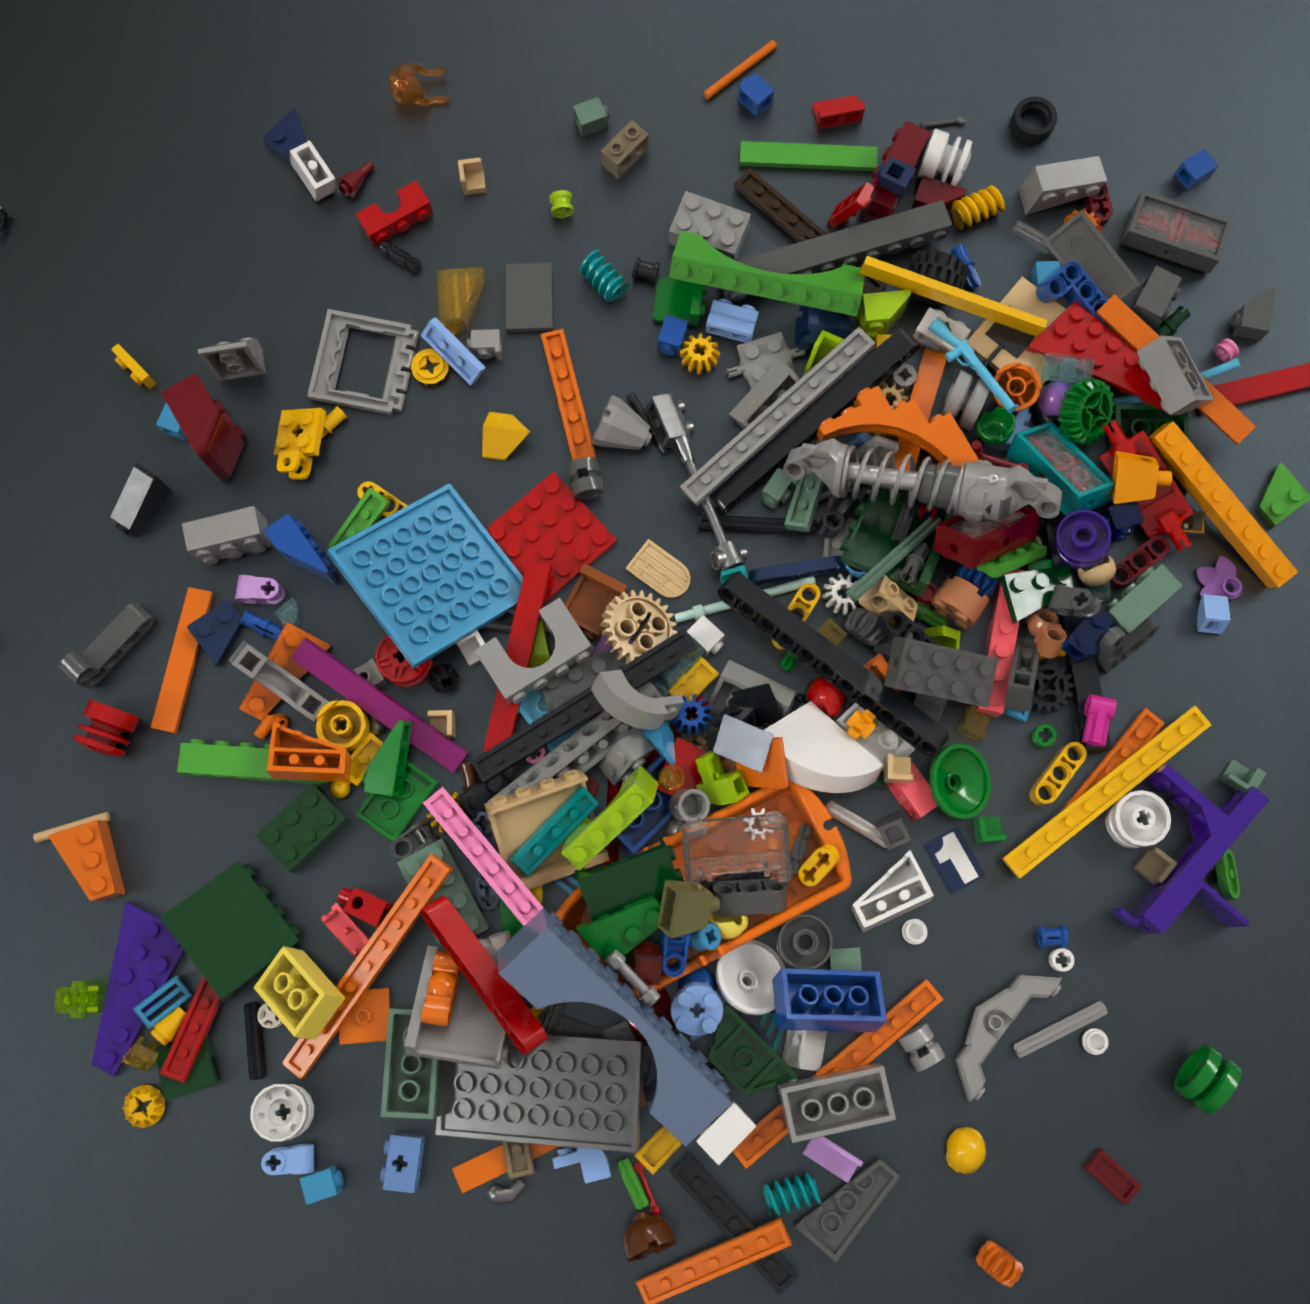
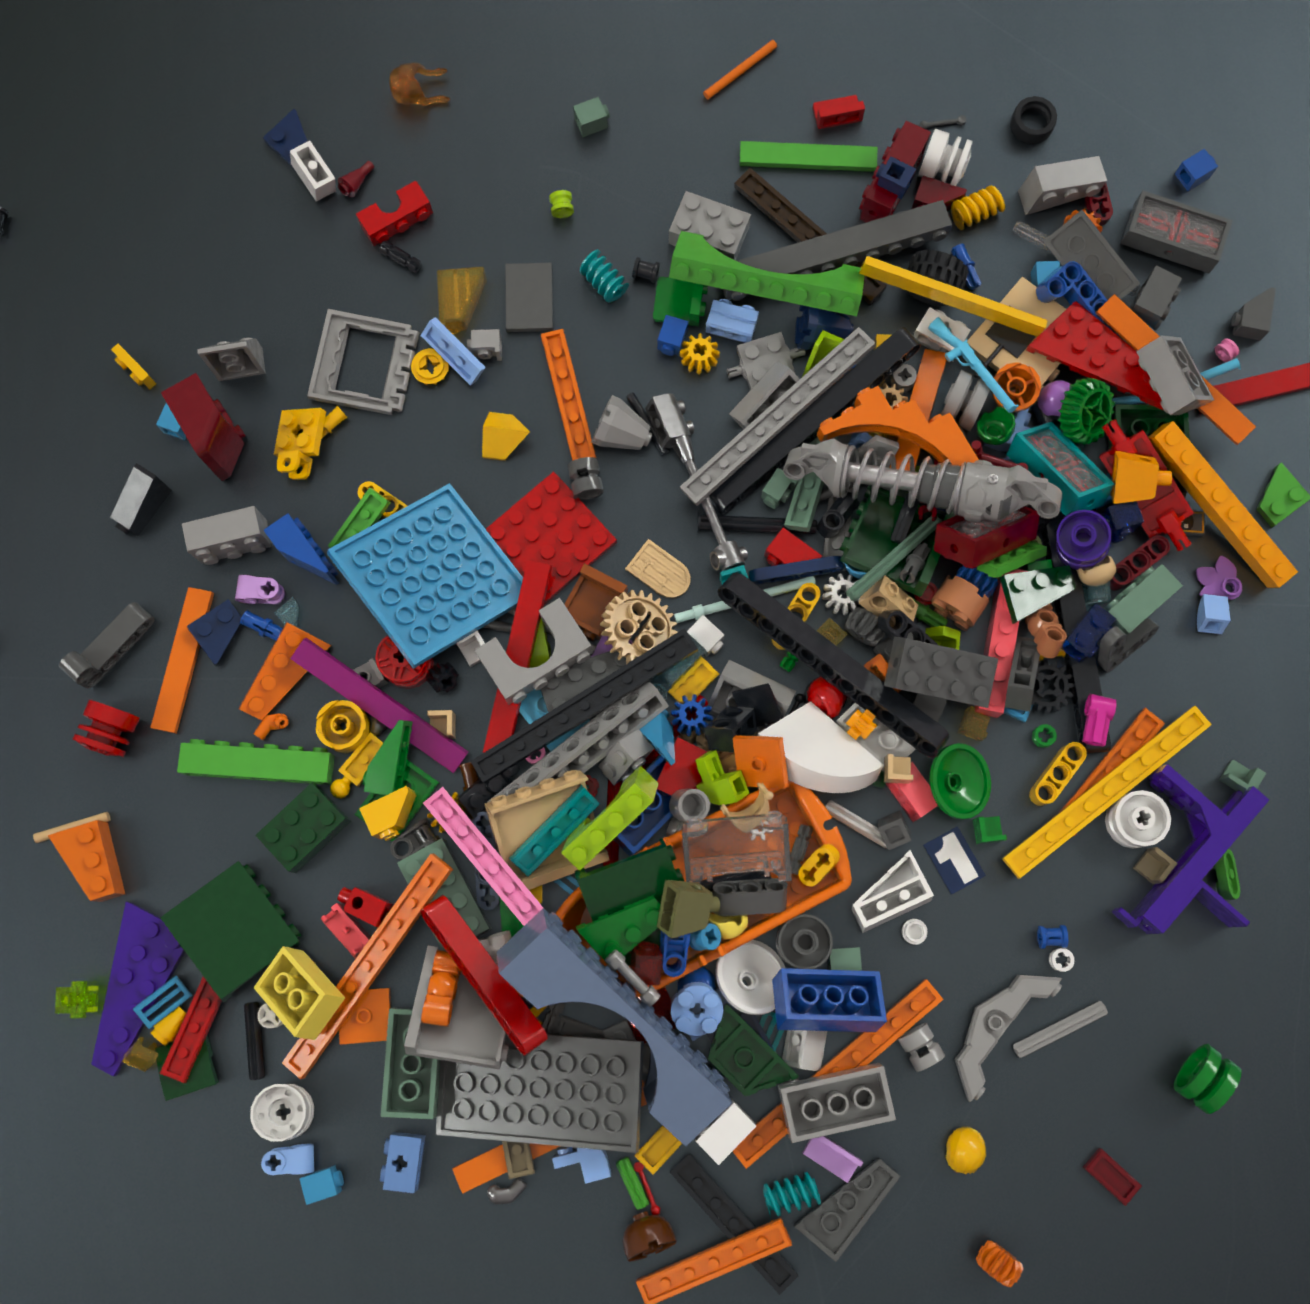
(154, 1110): yellow gear -> none
(278, 680): light grey arch -> none
(306, 758): orange wedge -> none
(389, 813): none -> yellow slope
(472, 176): tan panel -> none
(625, 149): dark tan brick -> none
(630, 706): light grey arch -> none
(671, 777): clear yellow tile -> none
(743, 743): sticker -> none
(755, 94): blue brick -> none
(759, 807): none -> tan helmet
(789, 549): none -> red slope
(851, 205): red plate -> none
(881, 311): lime slope -> none
(1067, 368): clear light blue brick -> none
(1074, 602): dark grey piece -> none
(1095, 1041): white plate -> none
(1170, 325): dark green pin -> none

